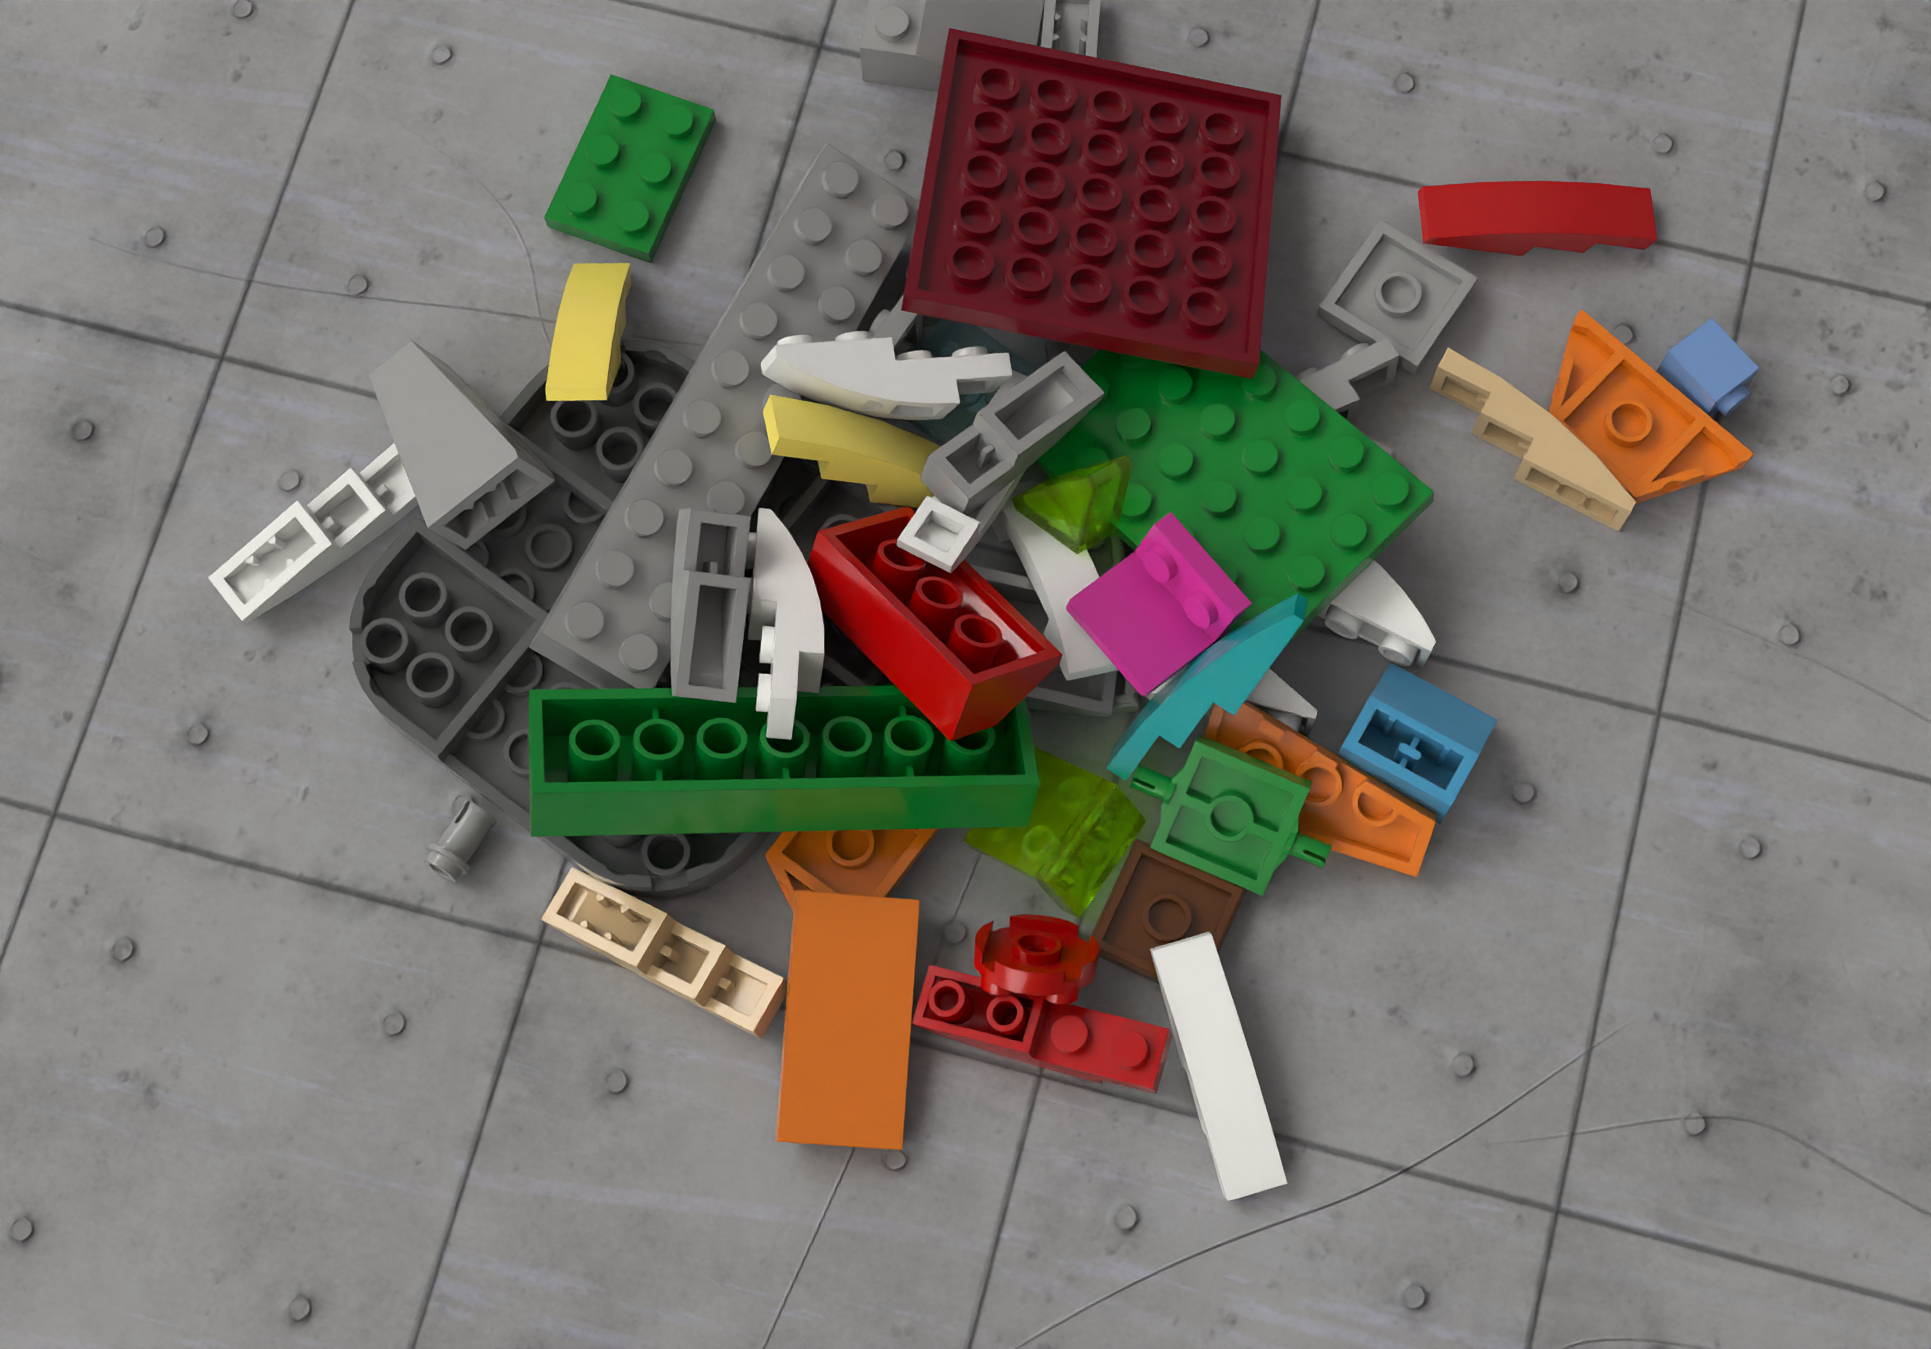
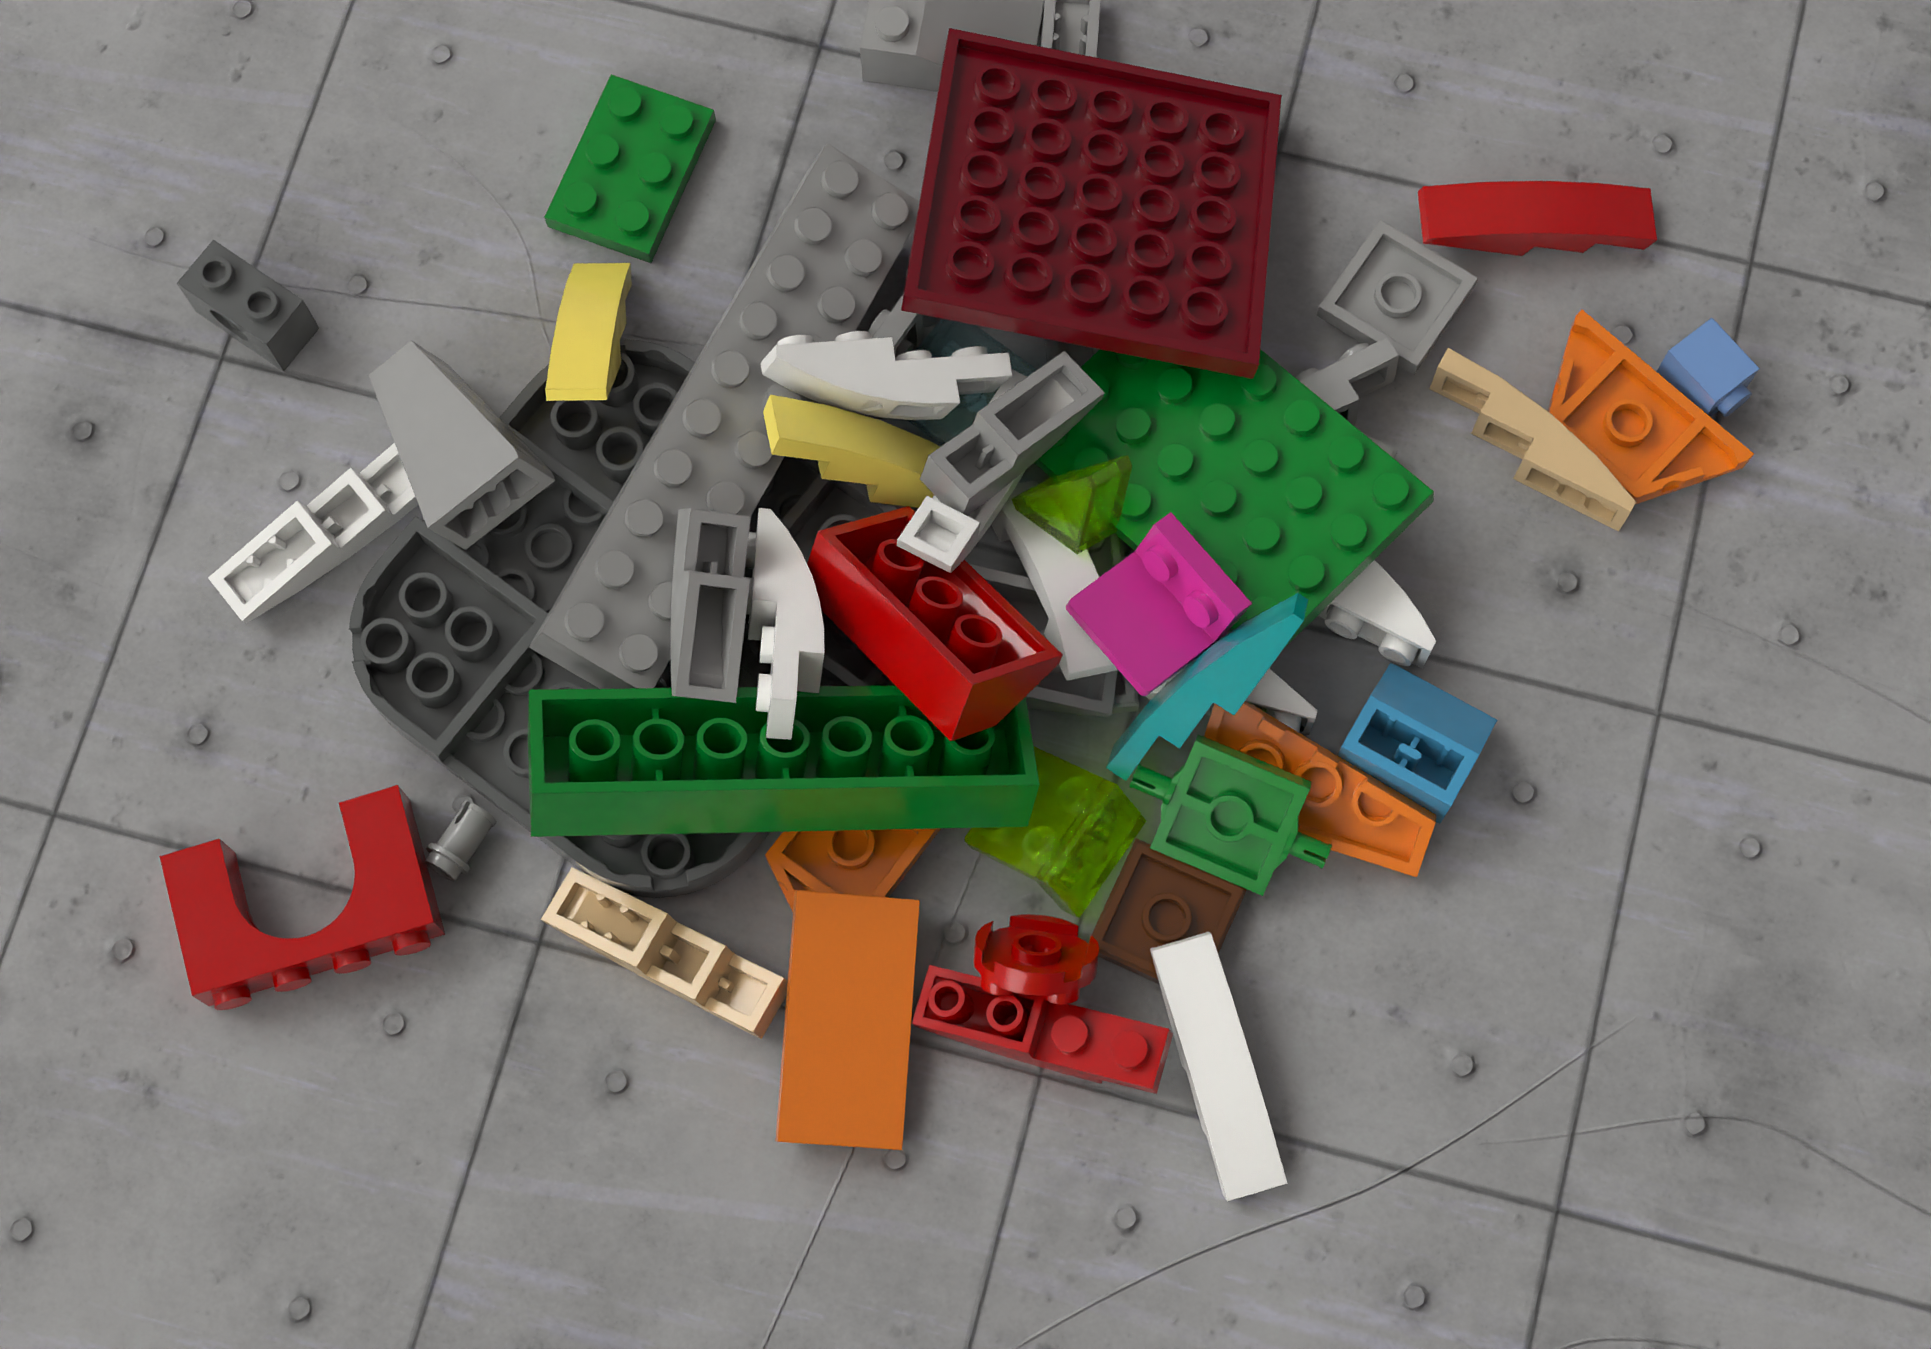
(248, 305): none -> dark grey brick
(386, 912): none -> red arch

